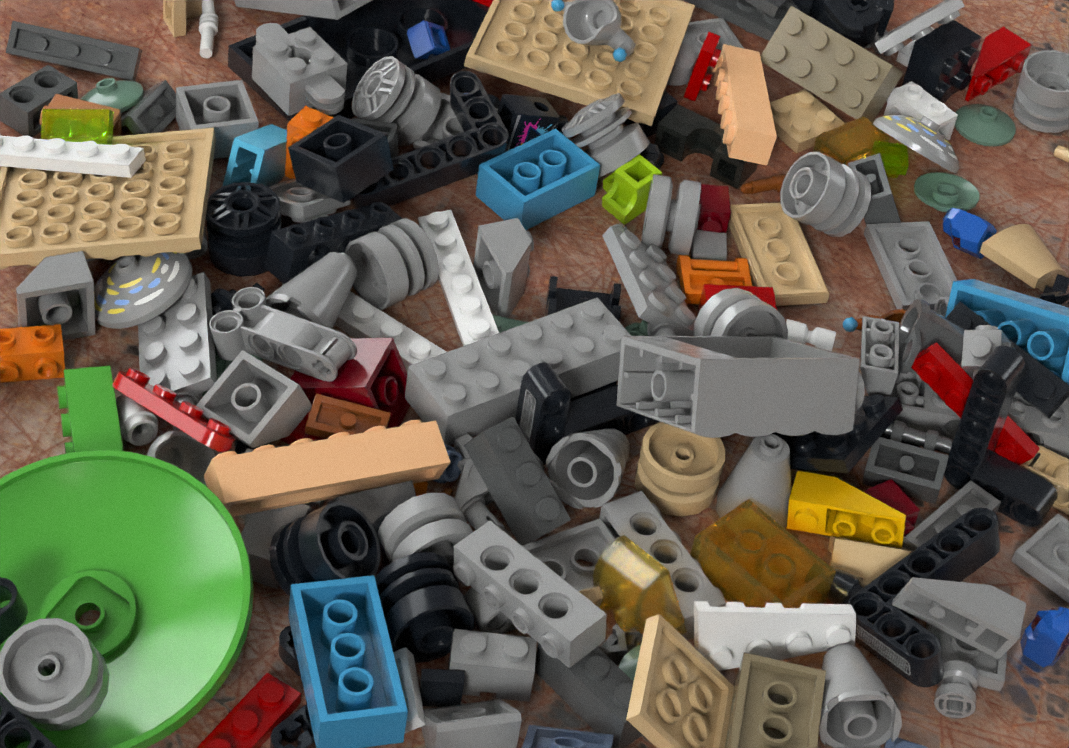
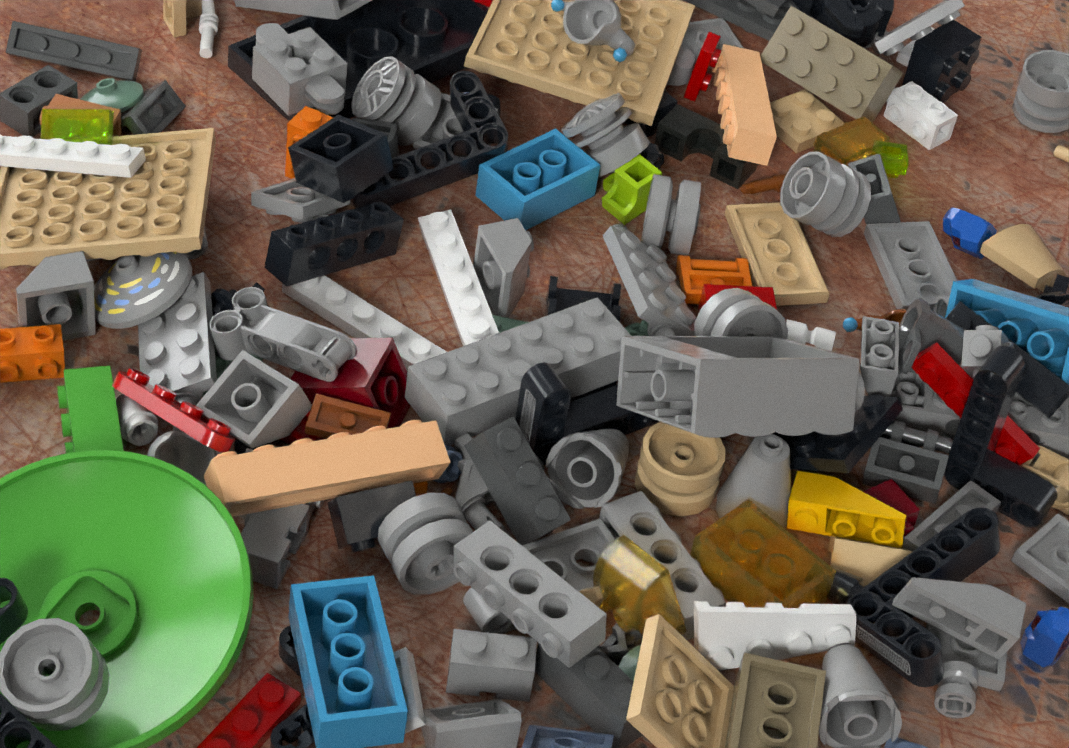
(216, 106): light grey brick -> none
(241, 227): black wheel -> none
(258, 157): medium azure slope -> none
(318, 290): light grey cone -> none
(325, 546): black wheel -> none
(393, 263): light grey wheel -> none
(422, 605): black wheel -> none
(427, 39): blue slope -> none
(441, 687): black tile -> none
(528, 118): black torso -> none
(709, 245): light grey tile -> none
(714, 208): dark red brick -> none
(920, 137): light grey dish -> none
(946, 191): sand green dish -> none
(985, 125): sand green dish -> none
(999, 59): red slope -> none

